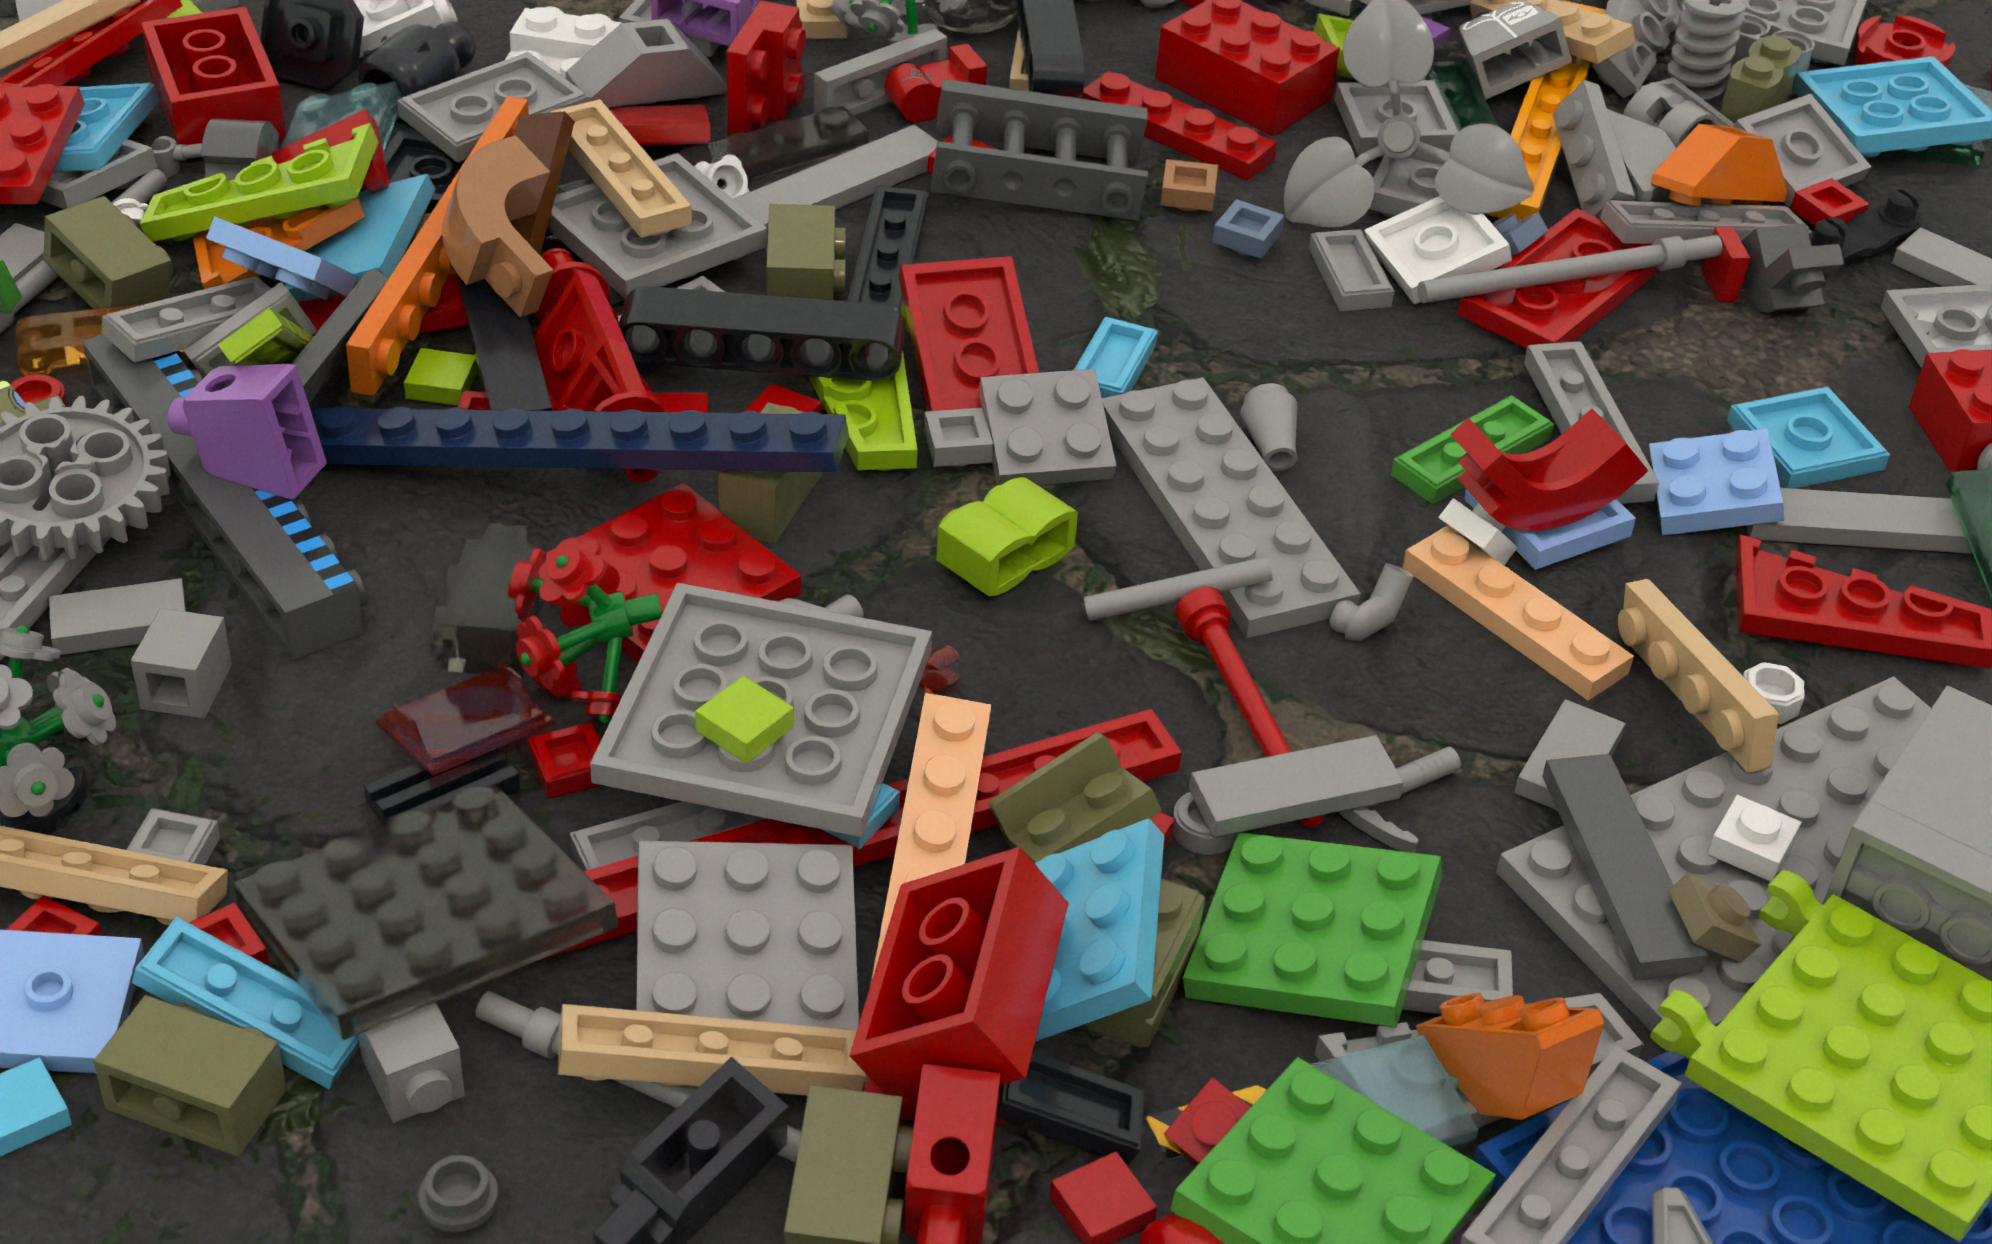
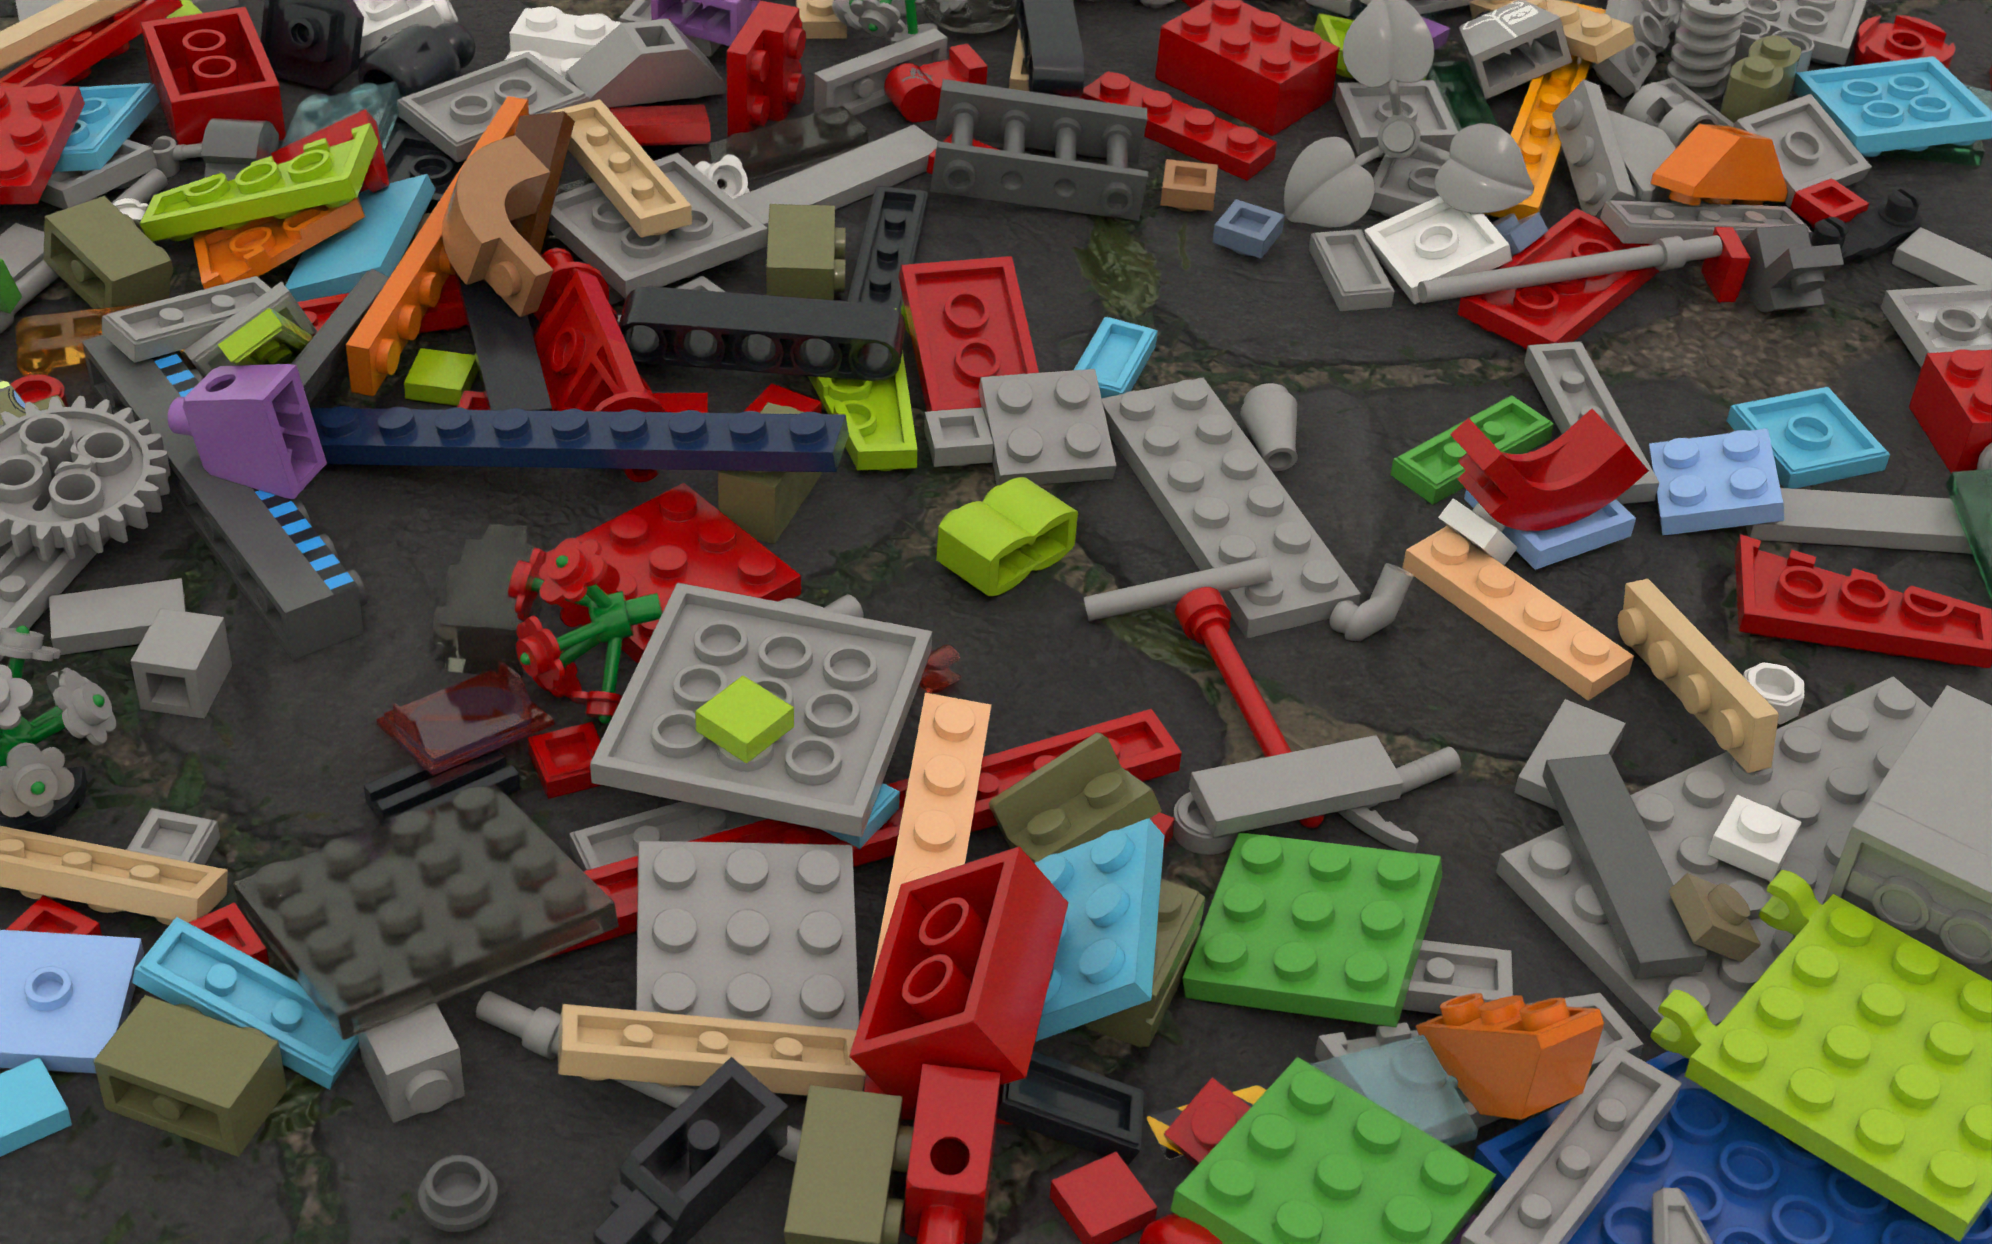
(280, 260): light blue plate -> none

